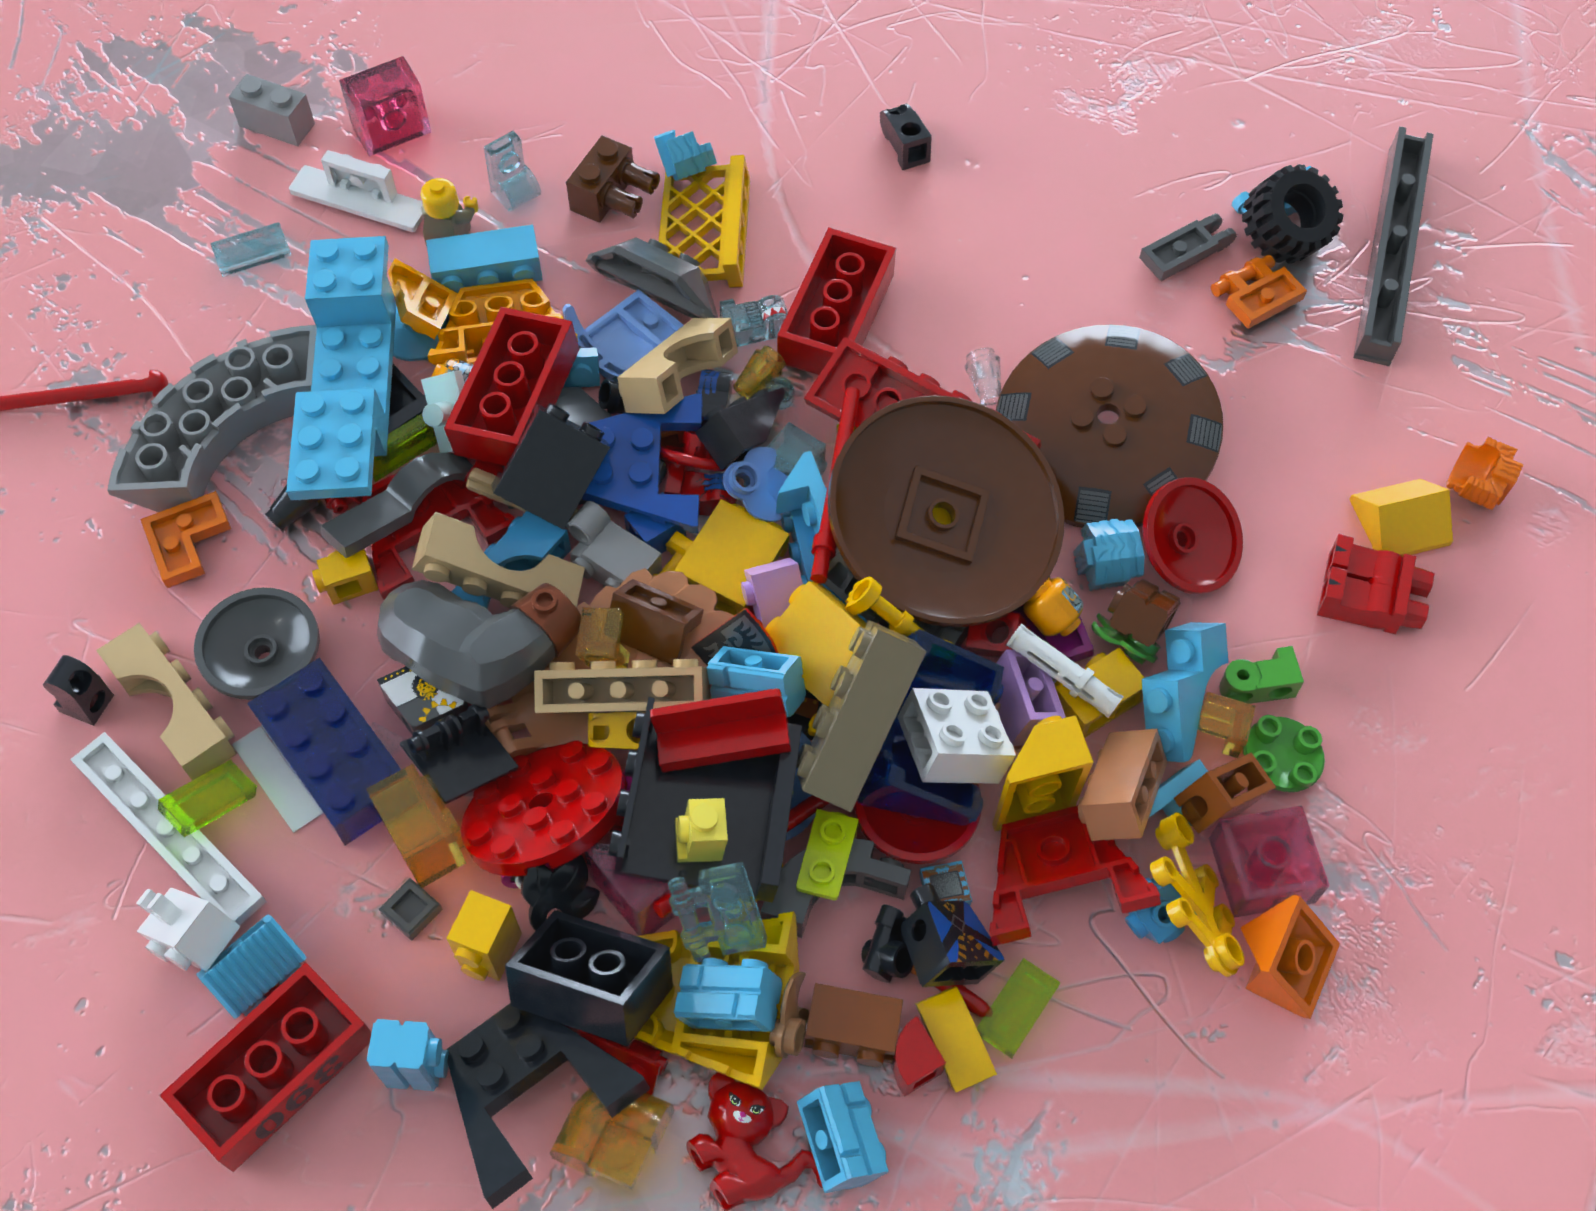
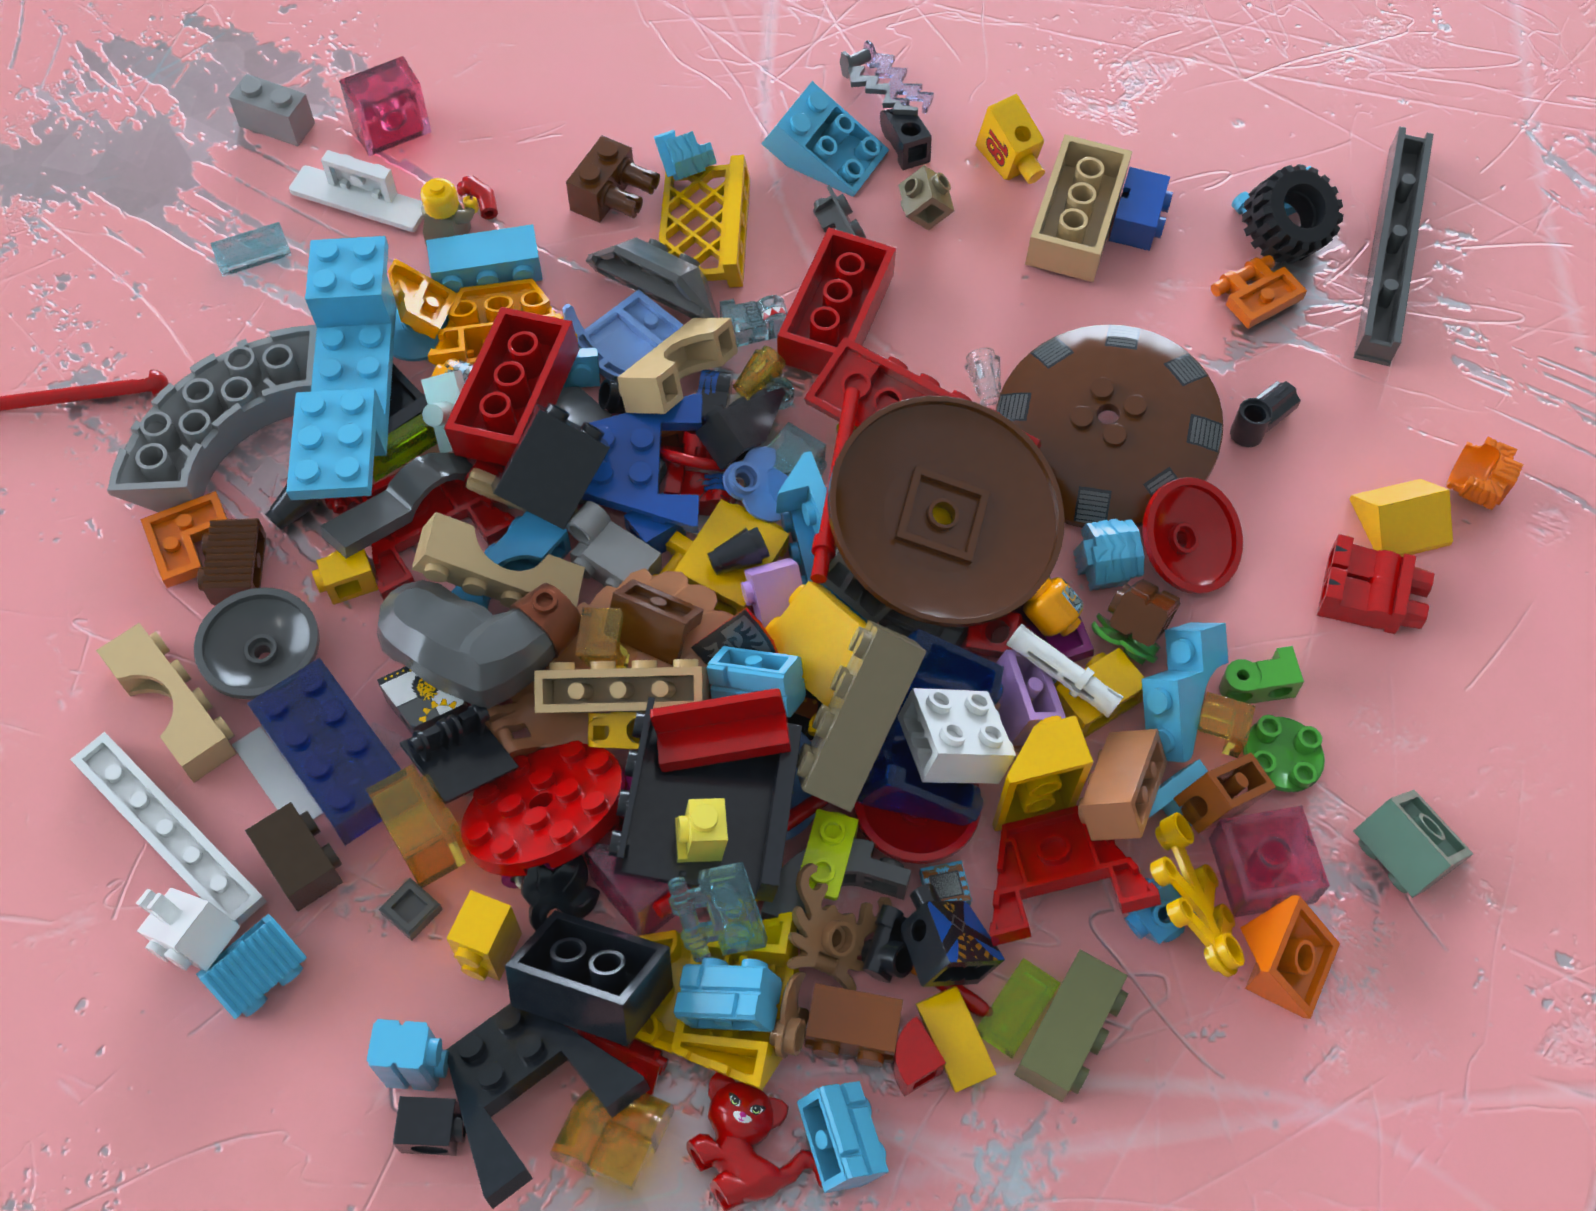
(74, 687): black leg -> none
(207, 798): clear neon green tile -> none
(233, 558): none -> reddish brown brick
(267, 1067): red brick -> none
(295, 856): none -> dark brown brick
(428, 1126): none -> black brick
(485, 195): none -> red arm
(508, 174): clear light blue plate -> none
(739, 552): none -> black cone
(825, 142): none -> medium azure slope
(825, 936): none -> medium nougat animal
(834, 212): none -> dark grey hinge
(852, 69): none -> piece
(867, 595): yellow piece -> none
(926, 197): none -> dark tan brick
(1011, 140): none -> yellow torso
(1073, 1027): none -> olive brick
(1078, 208): none -> tan brick
(1140, 209): none -> blue brick
(1186, 246): dark grey hinge -> none
(1262, 413): none -> black piece
(1411, 843): none -> sand green slope

